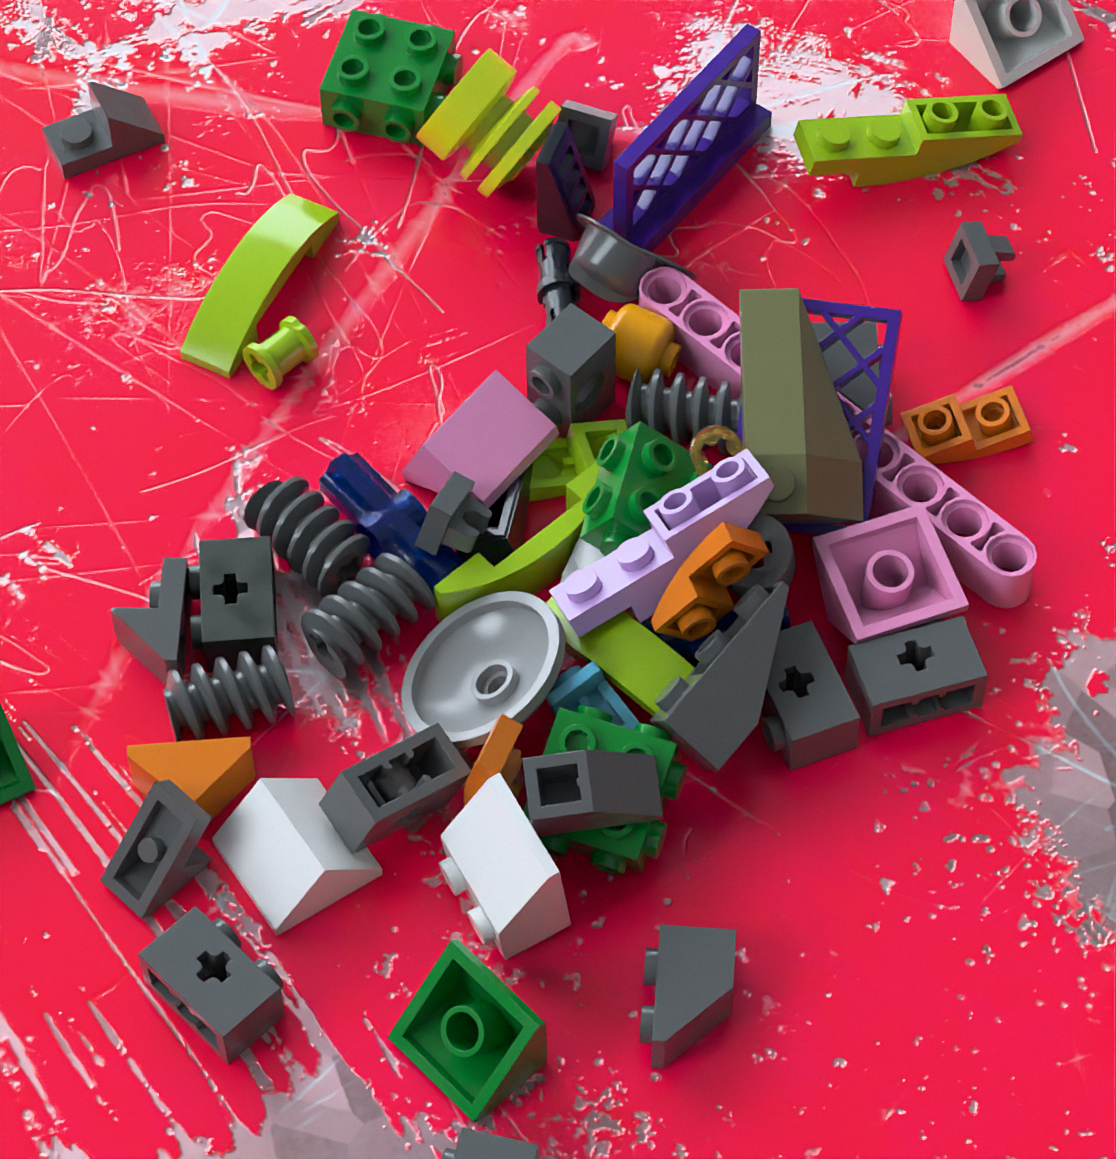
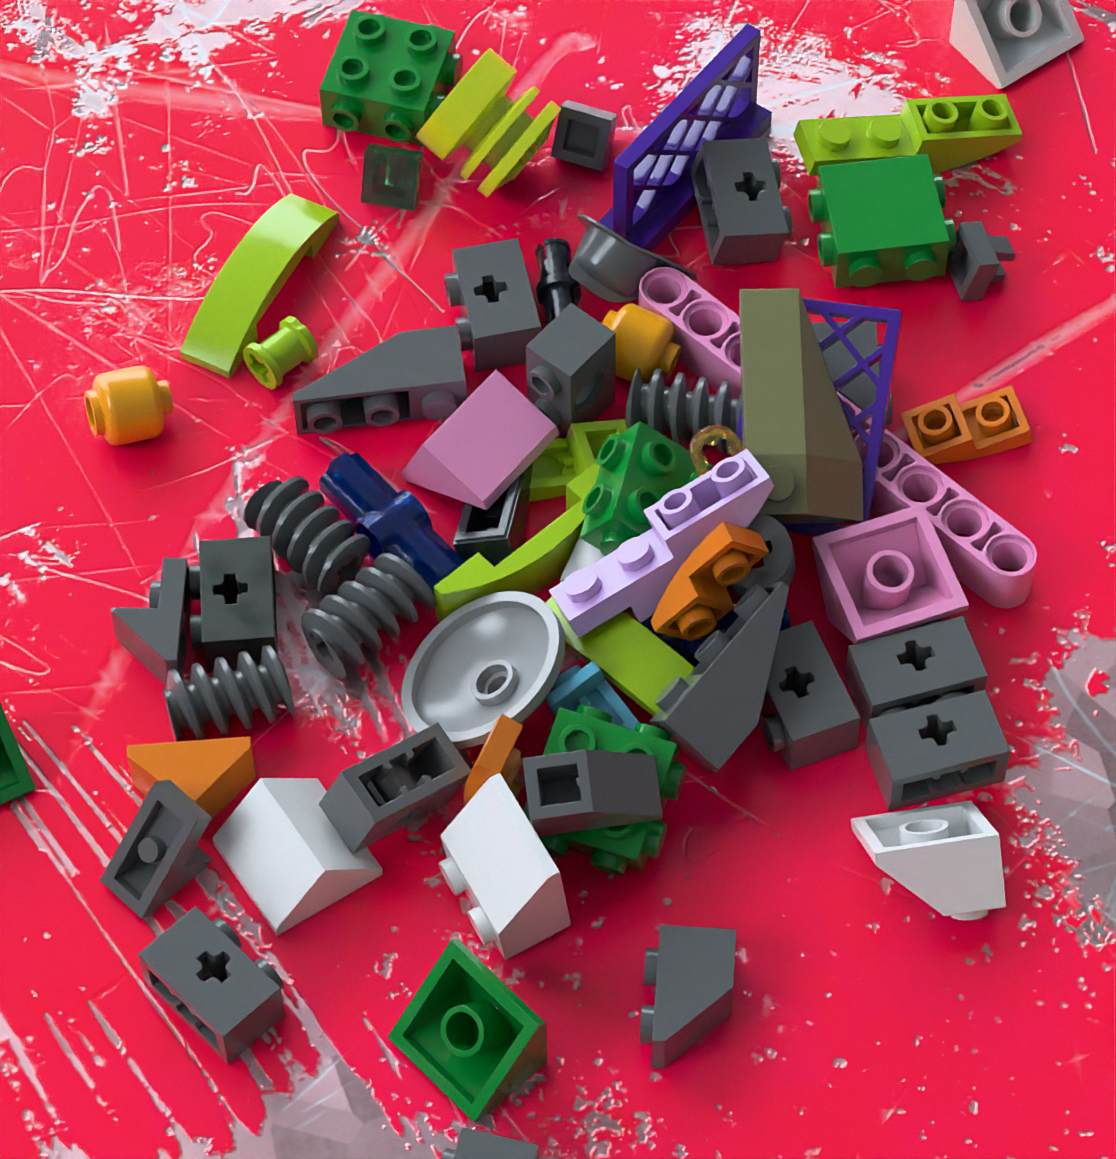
(109, 131): dark grey slope -> none
(128, 405): none -> light orange head
(391, 177): none -> tile
(396, 381): none -> dark grey slope
(453, 518): dark grey tile -> none
(494, 303): none -> dark grey brick
(562, 186): slope -> none
(740, 201): none -> dark grey brick
(881, 221): none -> green brick
(936, 749): none -> dark grey brick
(939, 854): none -> white slope

